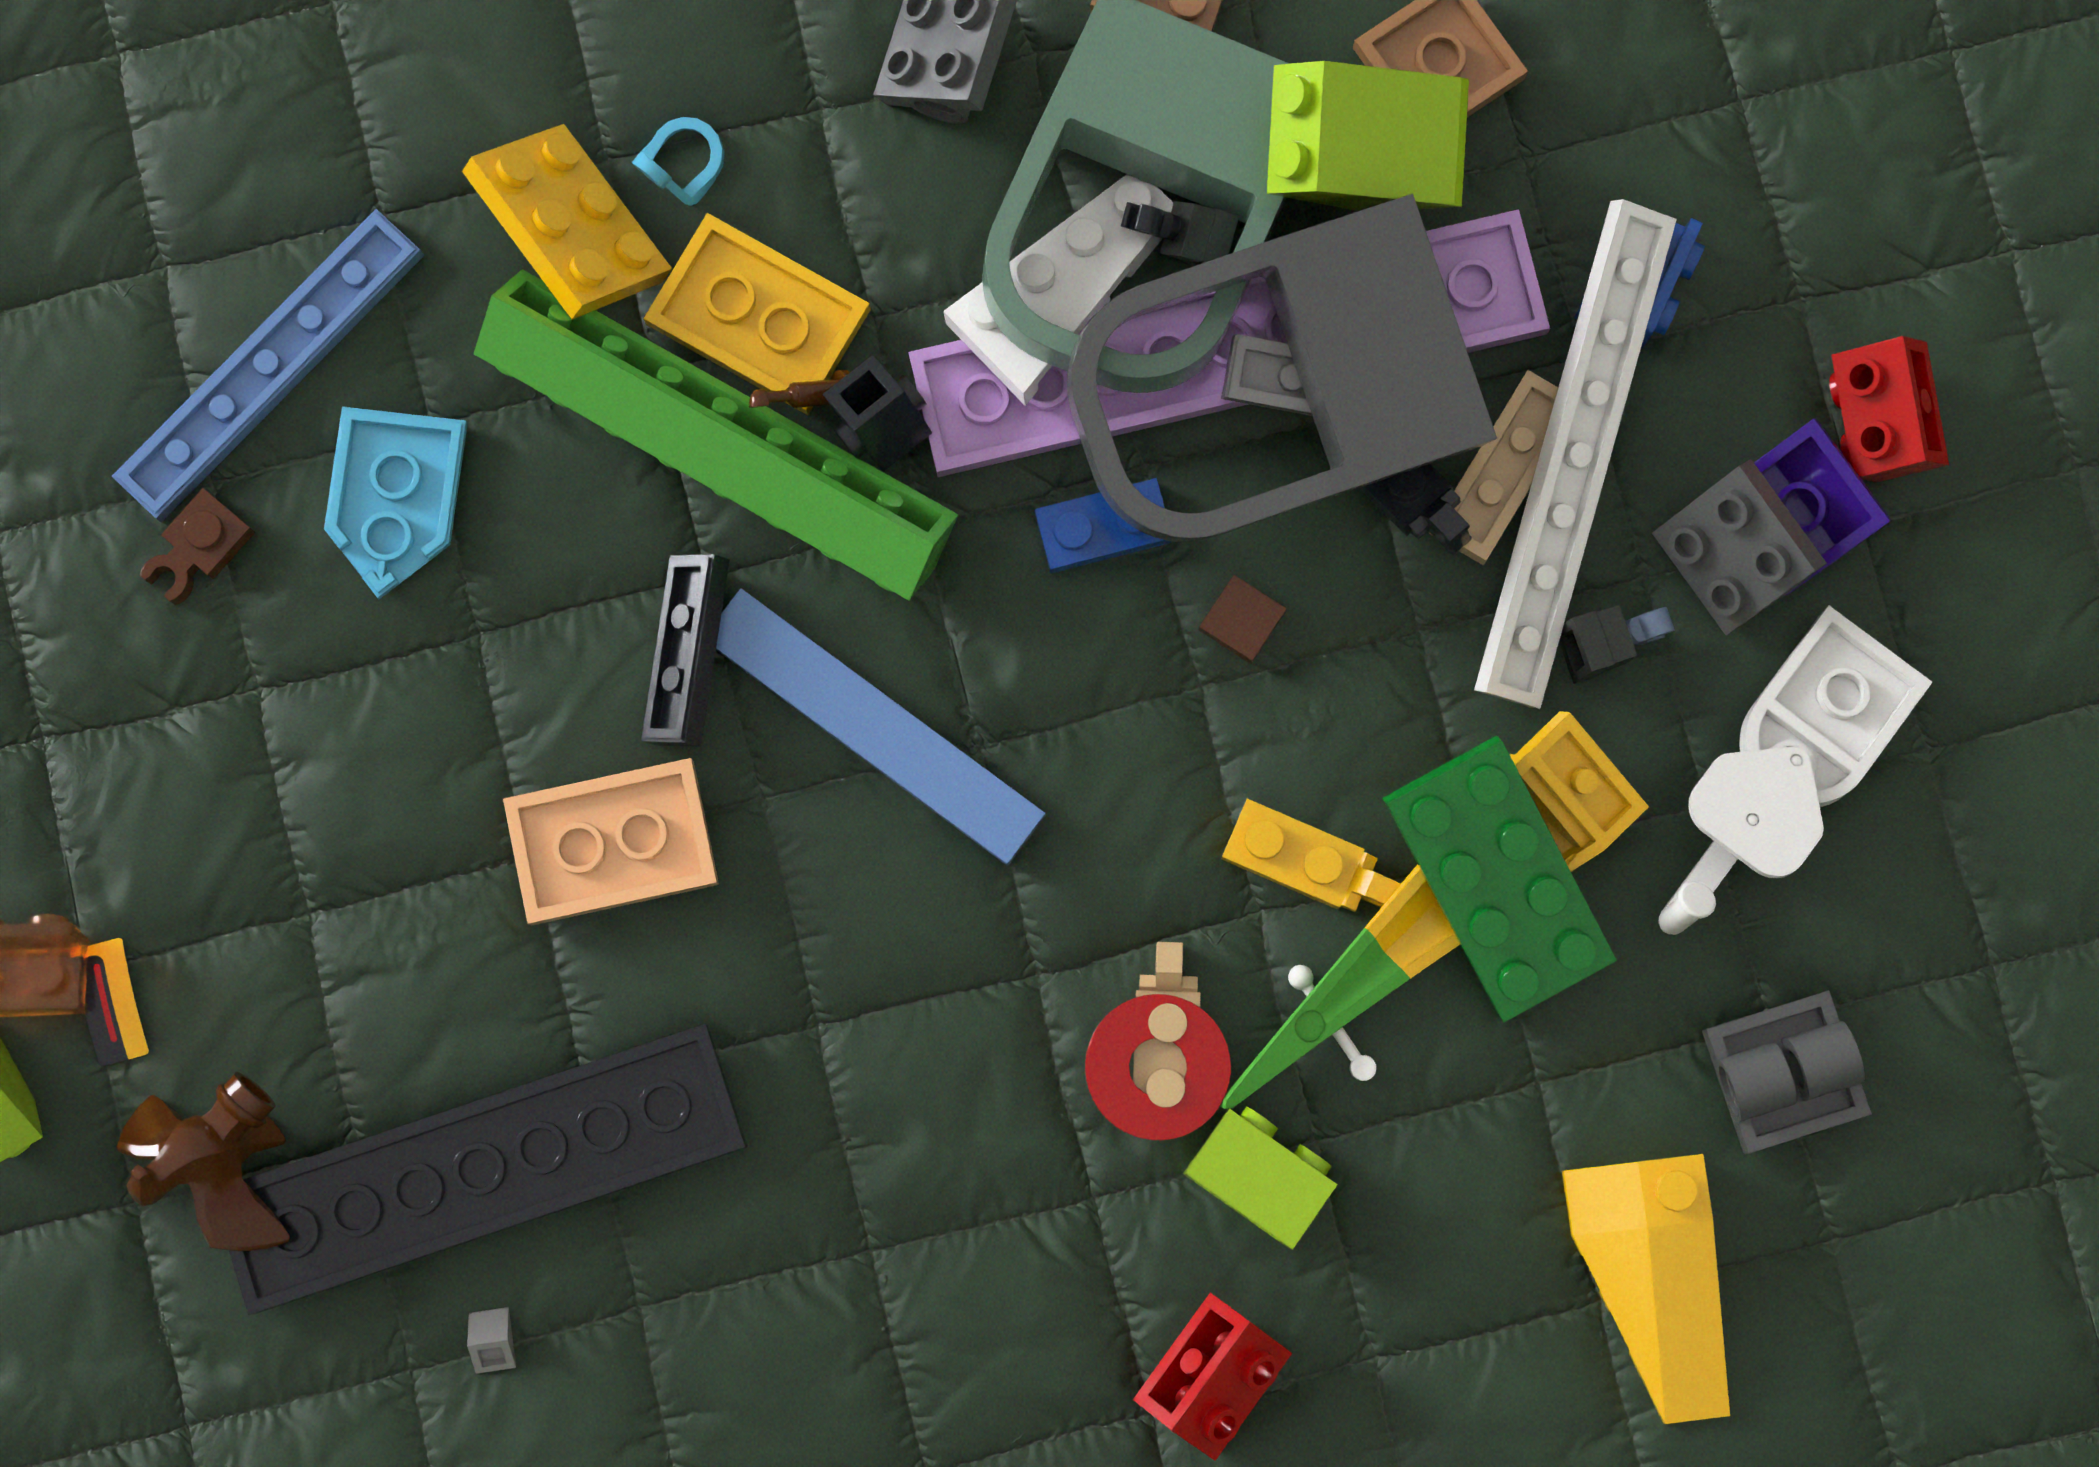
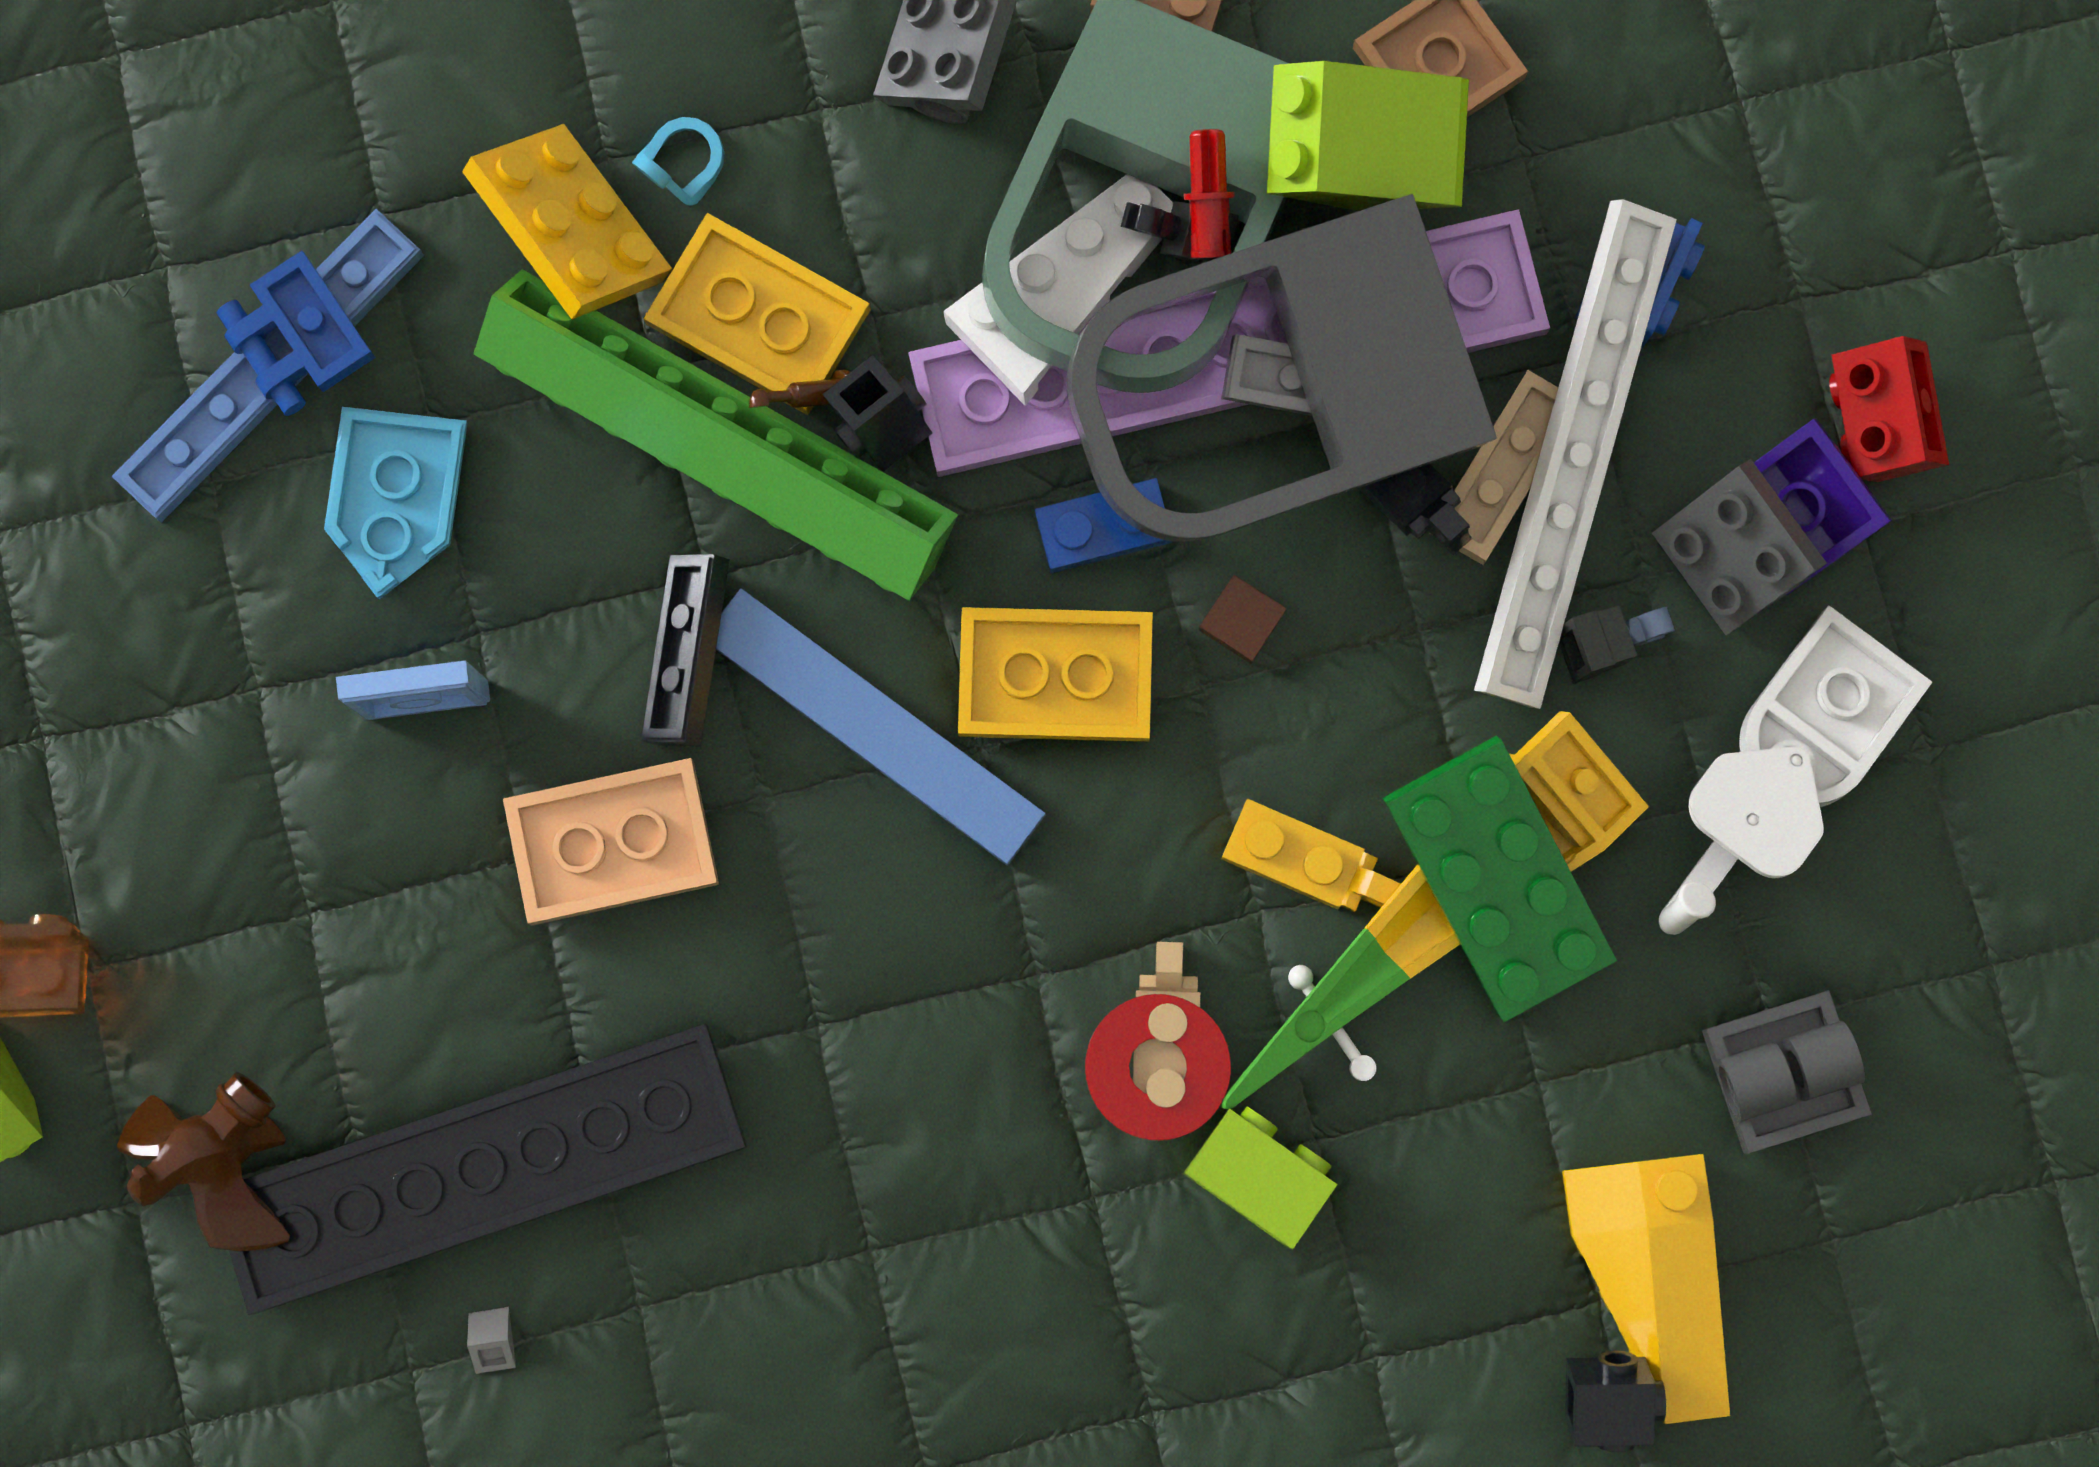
(112, 1005): sticker -> none
(203, 538): reddish brown plate -> none
(311, 322): none -> blue plate
(413, 690): none -> light blue tile
(1055, 674): none -> yellow plate
(1209, 195): none -> red axle
(1212, 1377): red brick -> none
(1613, 1401): none -> black brick

